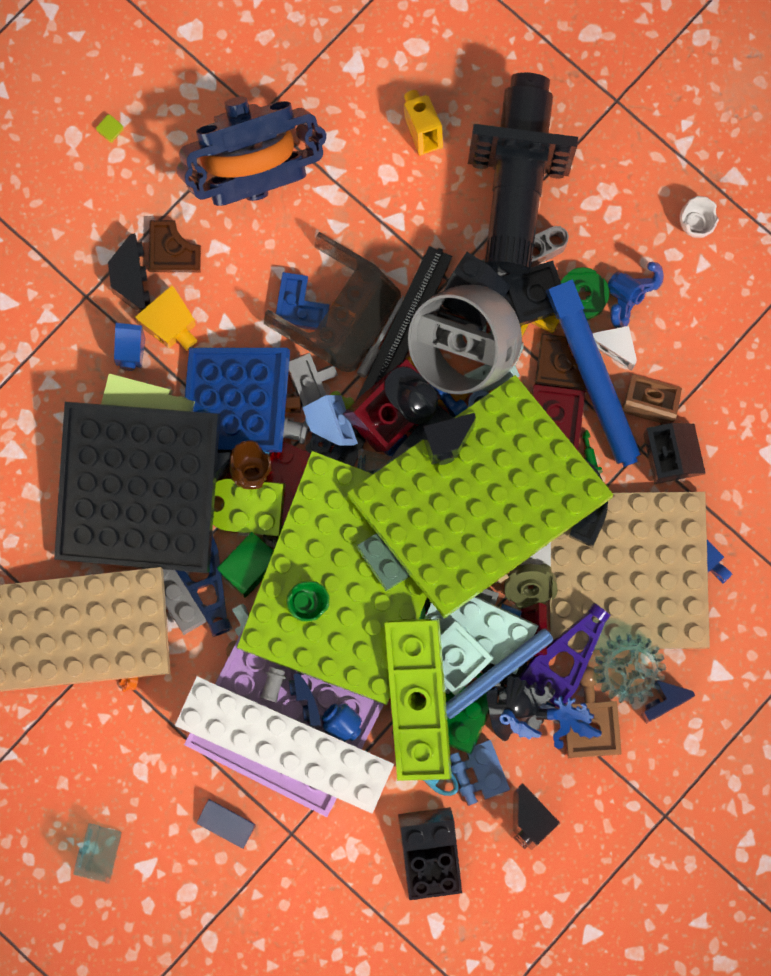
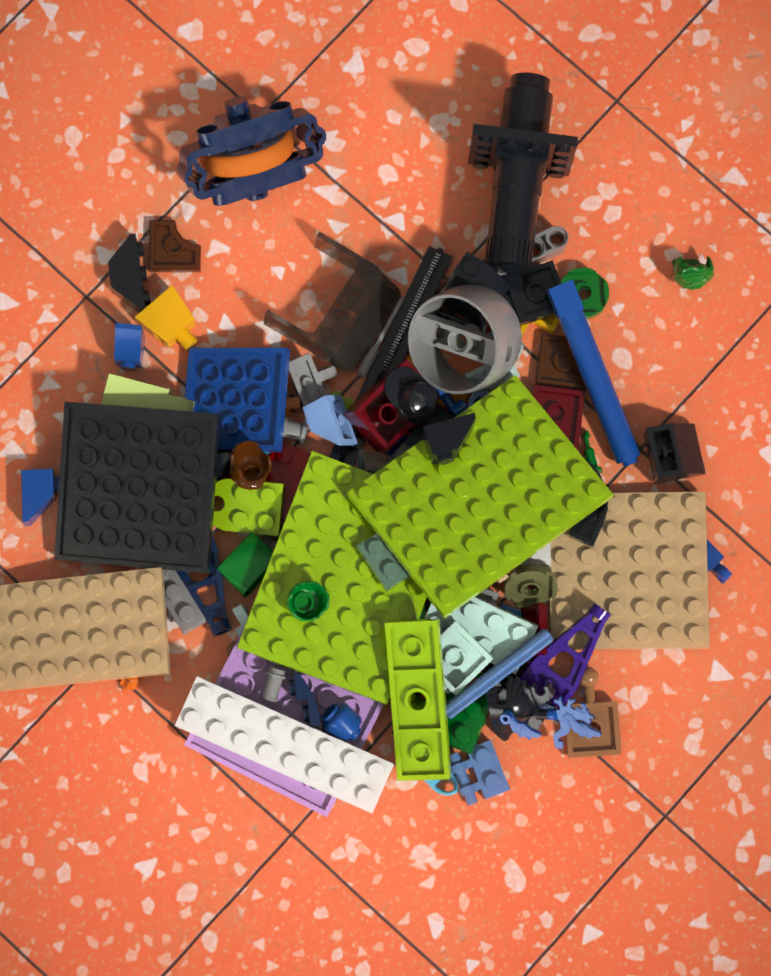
(38, 493): none -> blue slope
(98, 854): clear light blue panel -> none
(109, 128): lime piece -> none
(226, 824): slope -> none
(293, 306): blue plate -> none
(313, 445): black plate -> none
(422, 122): yellow torso -> none
(430, 853): black slope -> none
(530, 818): black slope -> none
(617, 345): white slope -> none
(618, 664): clear light blue gear -> none
(631, 292): blue piece -> none
(652, 400): medium nougat slope -> none
(672, 697): dark blue slope -> none
(692, 273): none -> green hair
(699, 217): white hair -> none

